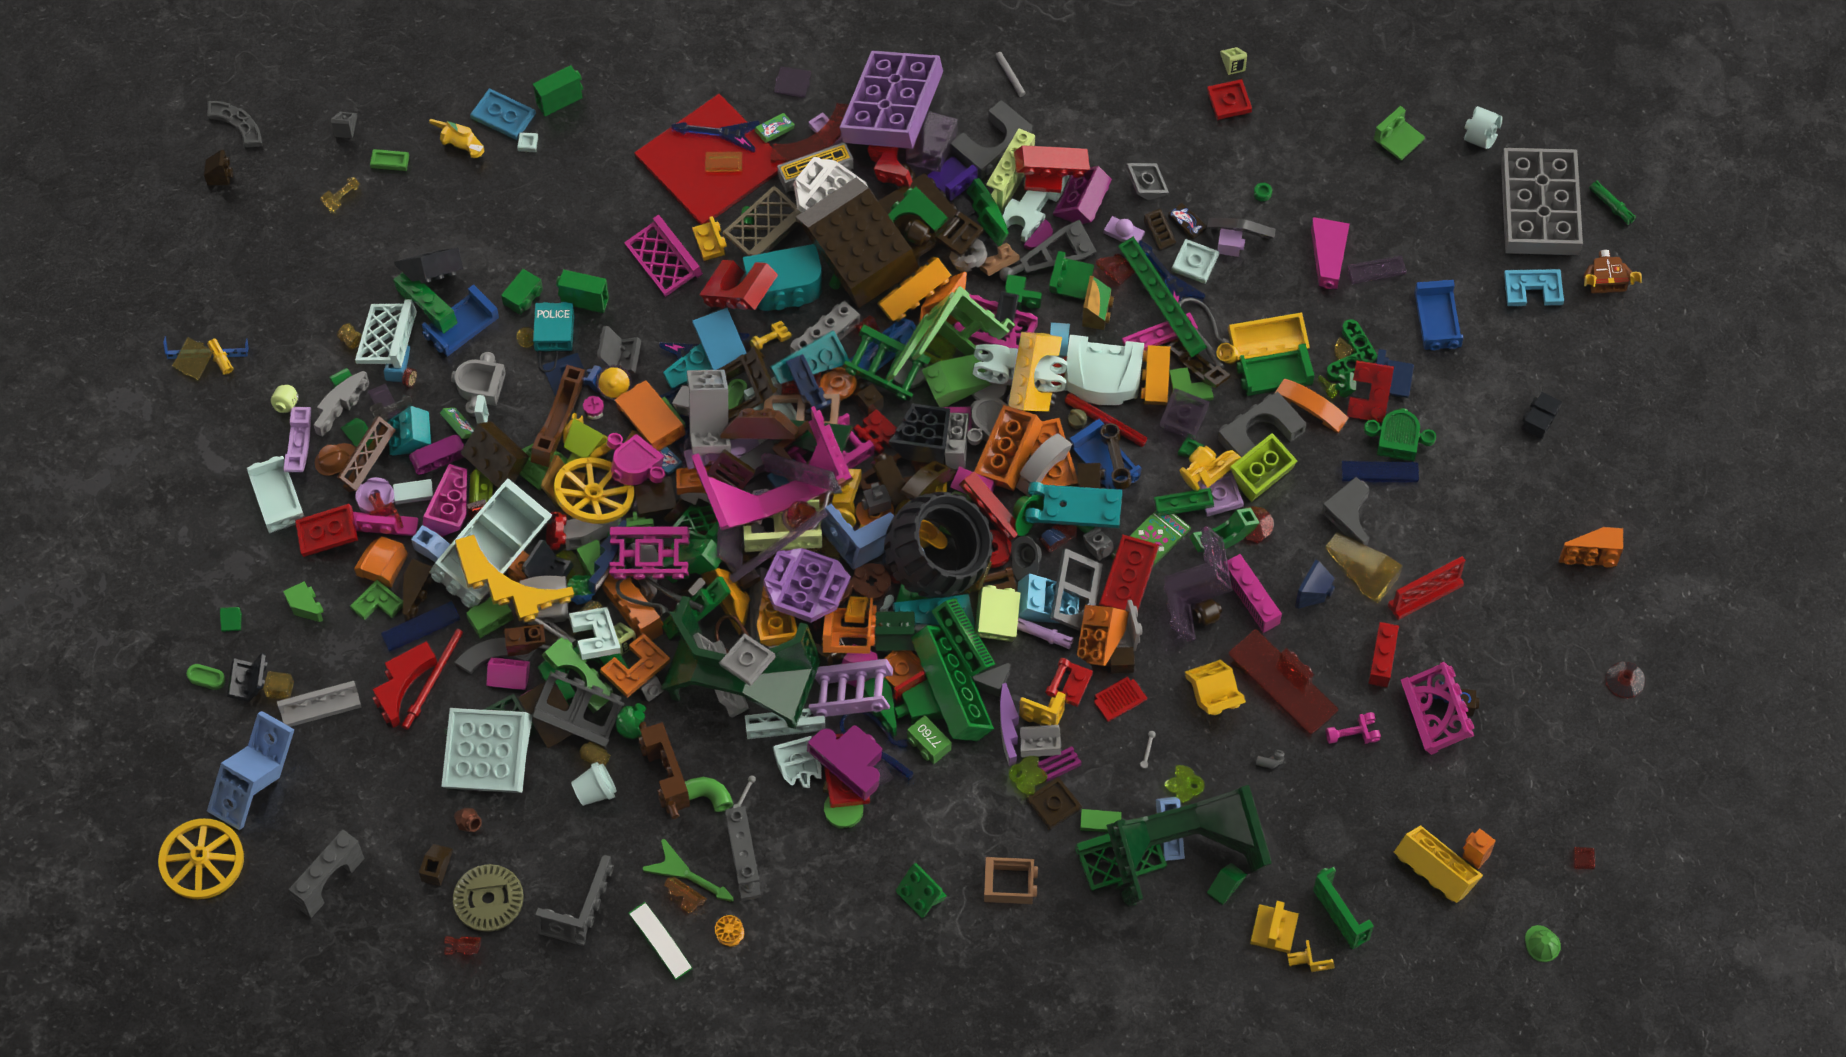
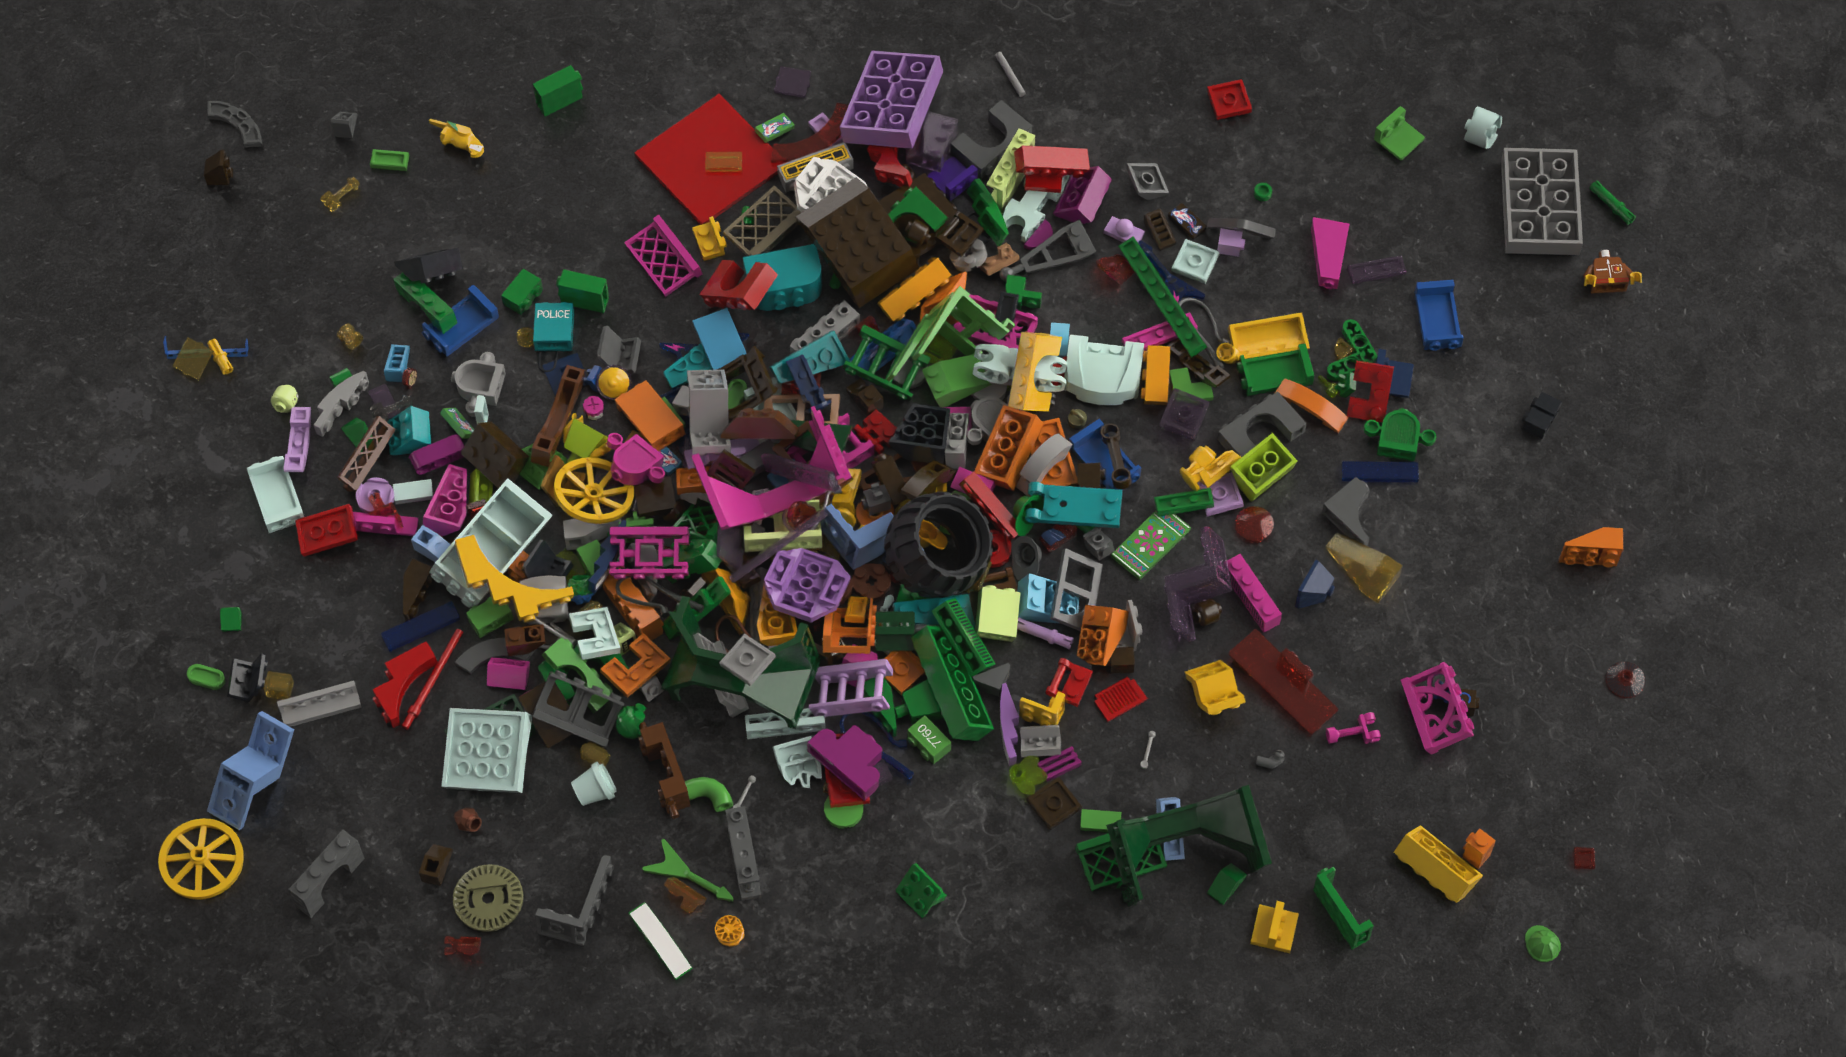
(302, 602): bright green slope -> none
(333, 458): dark orange piece -> none
(377, 596): bright green tile -> none
(382, 561): orange slope -> none
(400, 334): light aqua fence -> none
(502, 114): dark azure tile -> none
(527, 142): light aqua tile -> none
(554, 531): red plate -> none
(732, 133): clear blue piece -> none
(778, 331): yellow hinge -> none
(838, 383): orange tile -> none
(908, 684): red piece -> none
(1017, 864): medium nougat window -> none
(1070, 277): green bracket -> none
(1096, 304): pearl gold slope -> none
(1096, 414): red axle -> none
(1129, 573): red tile -> none
(1182, 783): clear neon green plate -> none
(1188, 447): green tile -> none
(1231, 531): green arch -> none
(1234, 60): yellowish green slope -> none
(1306, 957): yellow bracket -> none
(1383, 654): red brick -> none
(1428, 589): red fence -> none
(1521, 280): medium azure plate -> none

